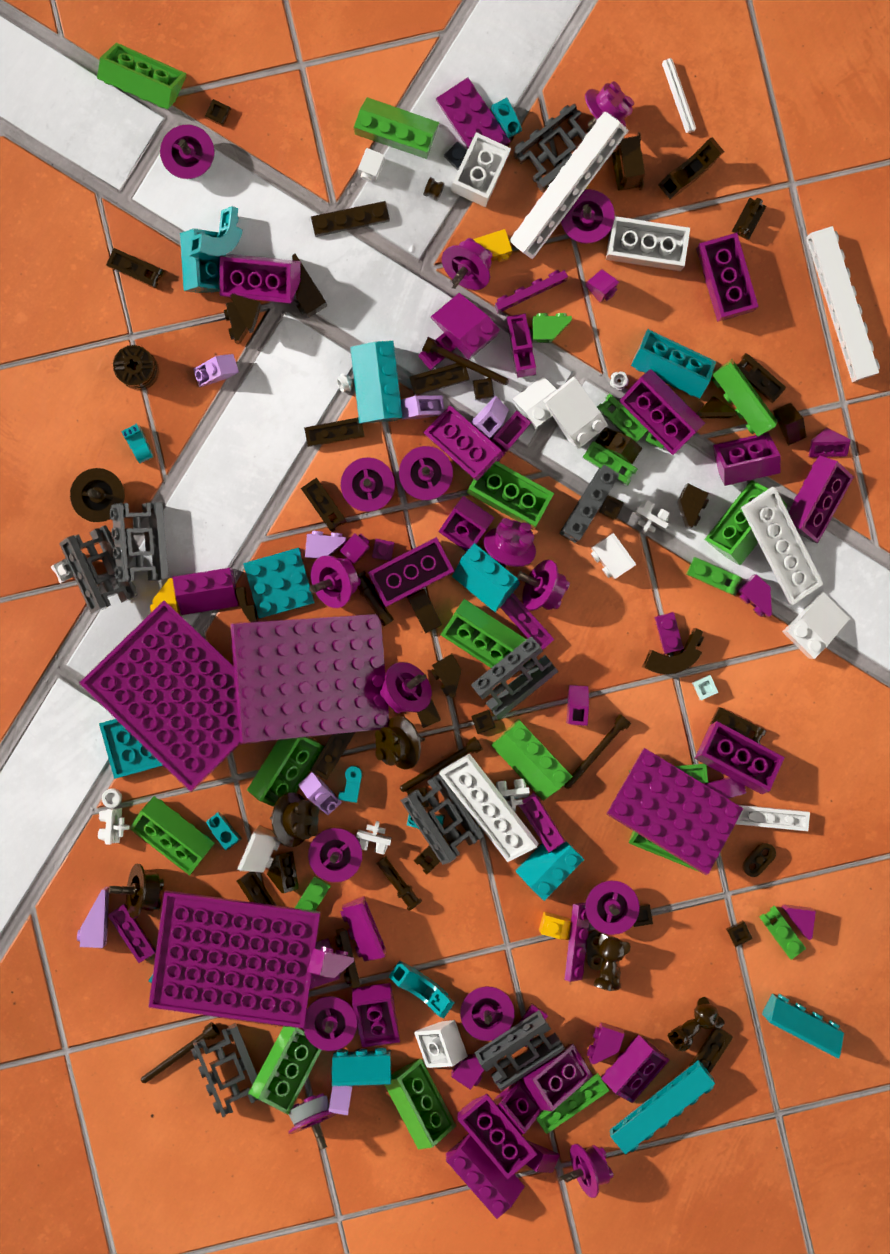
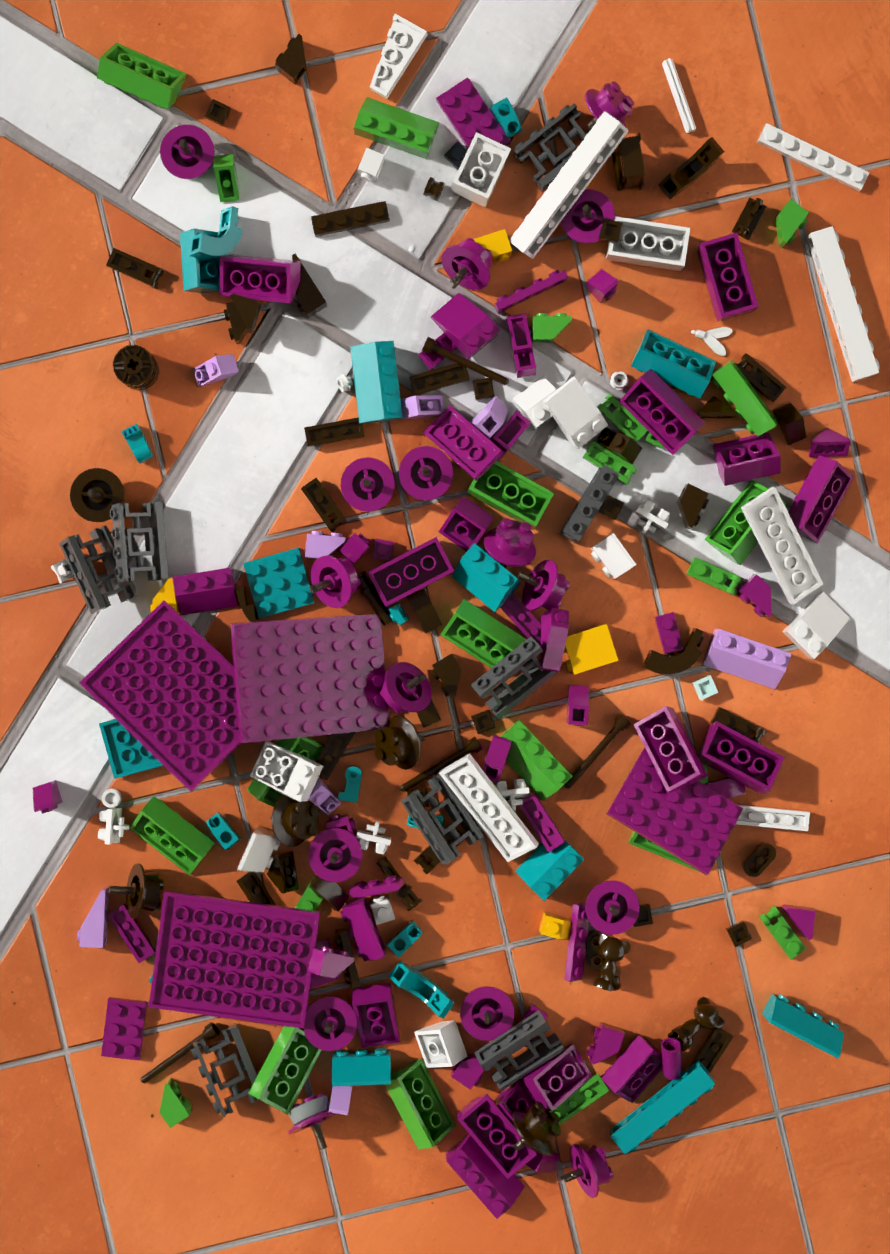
(46, 797): none -> magenta slope
(124, 1028): none -> magenta plate
(174, 1105): none -> bright green slope
(226, 177): none -> bright green slope
(286, 771): none -> white slope
(292, 61): none -> dark brown slope
(330, 892): none -> dark brown slope
(336, 821): none -> magenta bracket
(376, 887): none -> magenta hinge
(382, 909): none -> white bracket
(398, 614): none -> teal plate
(400, 48): none -> white wing
(404, 938): none -> teal leg
(496, 757): none -> magenta slope
(537, 1128): none -> dark brown piece
(553, 638): none -> magenta slope
(589, 649): none -> yellow brick
(610, 230): none -> dark brown tile
(670, 749): none -> magenta slope
(671, 1058): none -> magenta pin
(711, 336): none -> white piece
(746, 658): none -> lavender slope
(788, 220): none -> bright green slope
(813, 157): none -> white plate

